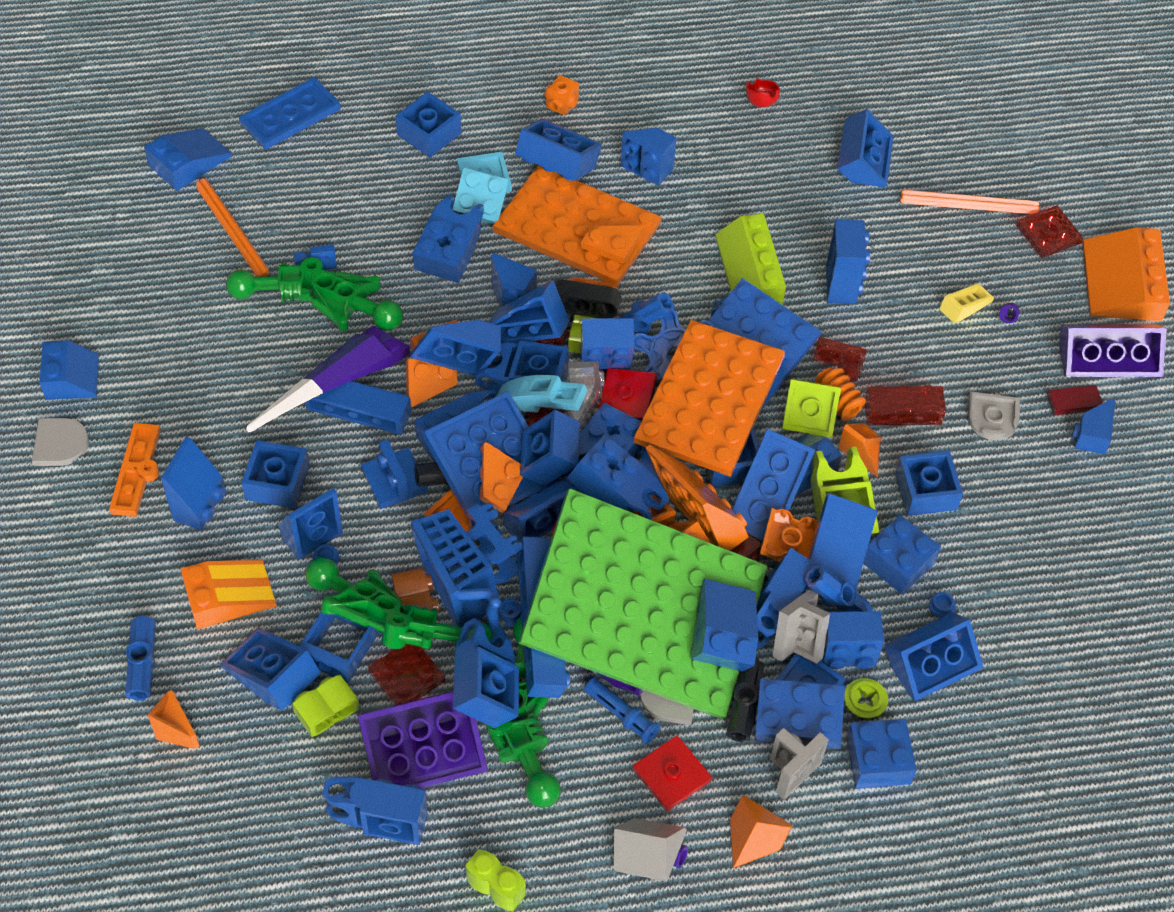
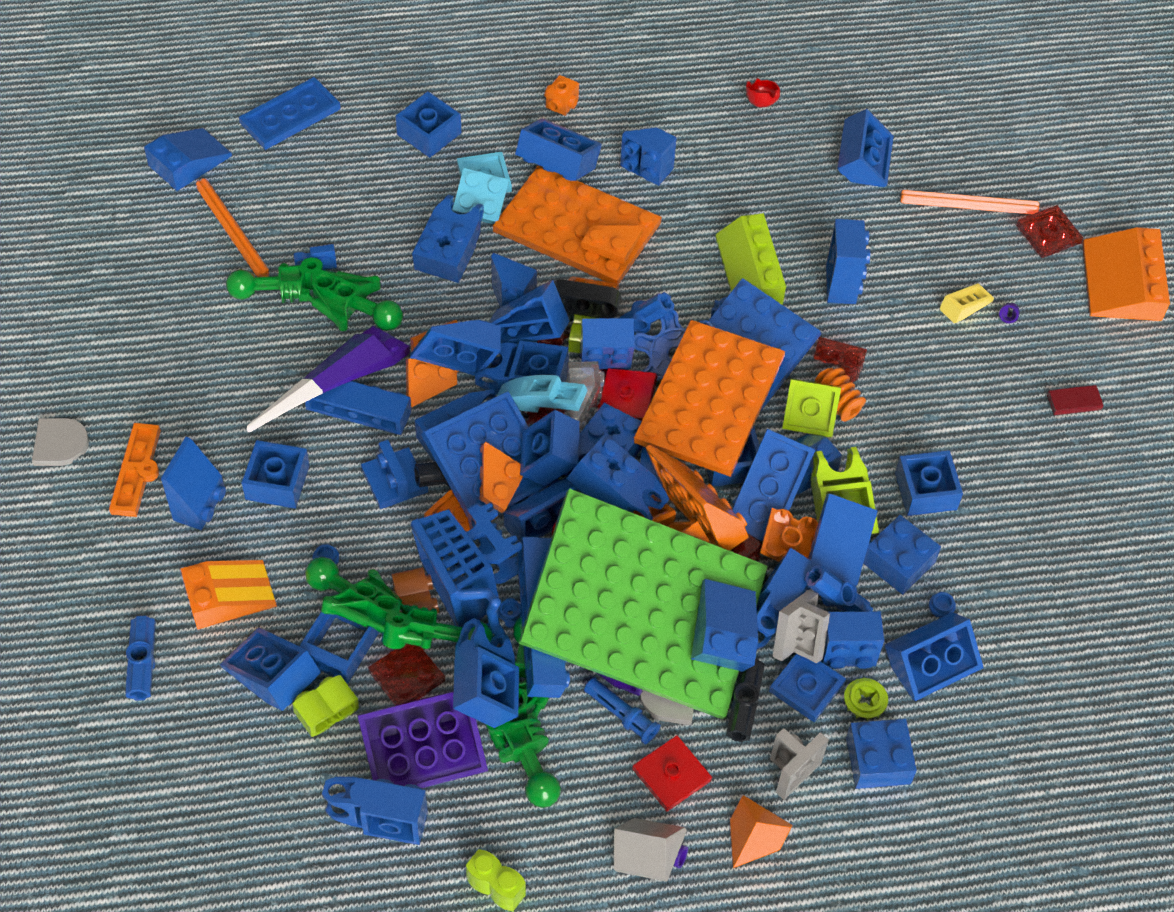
(68, 371): blue slope -> none
(171, 722): orange slope -> none
(312, 524): blue slope -> none
(800, 710): blue brick -> none
(866, 441): orange slope -> none
(905, 405): clear red brick -> none
(993, 415): light grey tile -> none
(1095, 428): blue slope -> none
(1112, 350): dark purple slope -> none

